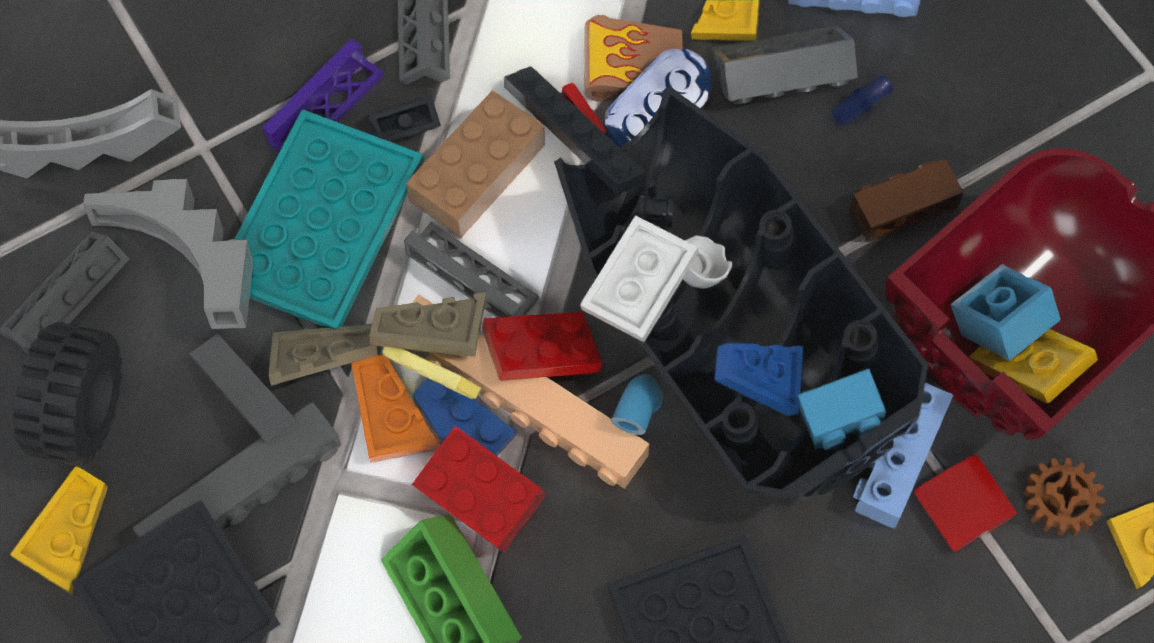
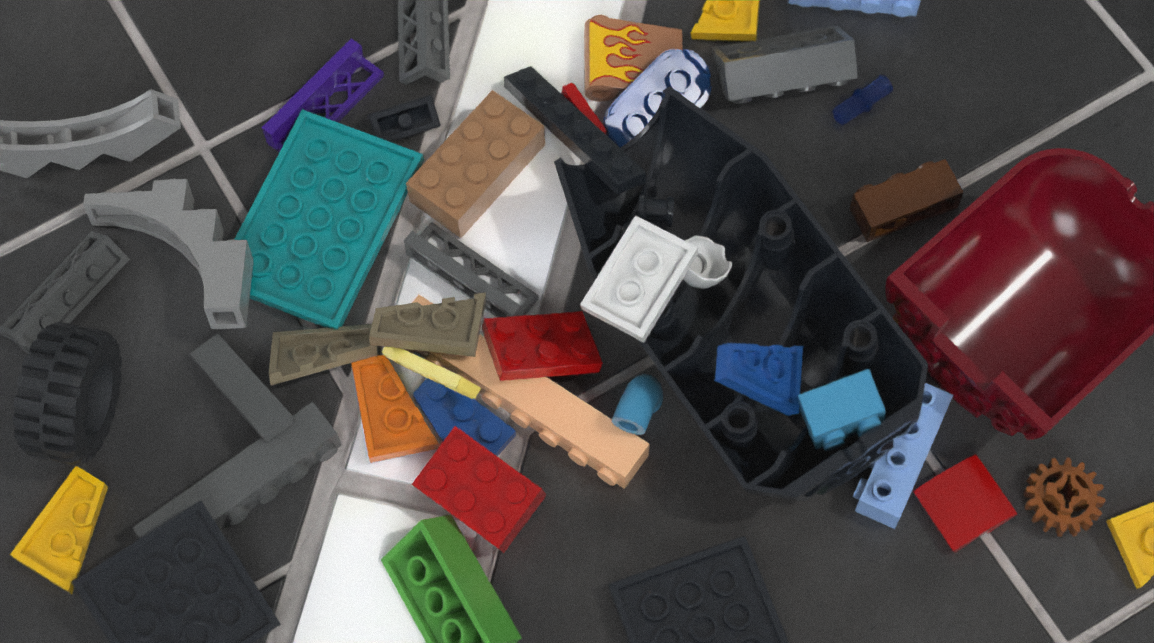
(1006, 312): dark azure brick -> none
(1042, 367): yellow plate -> none

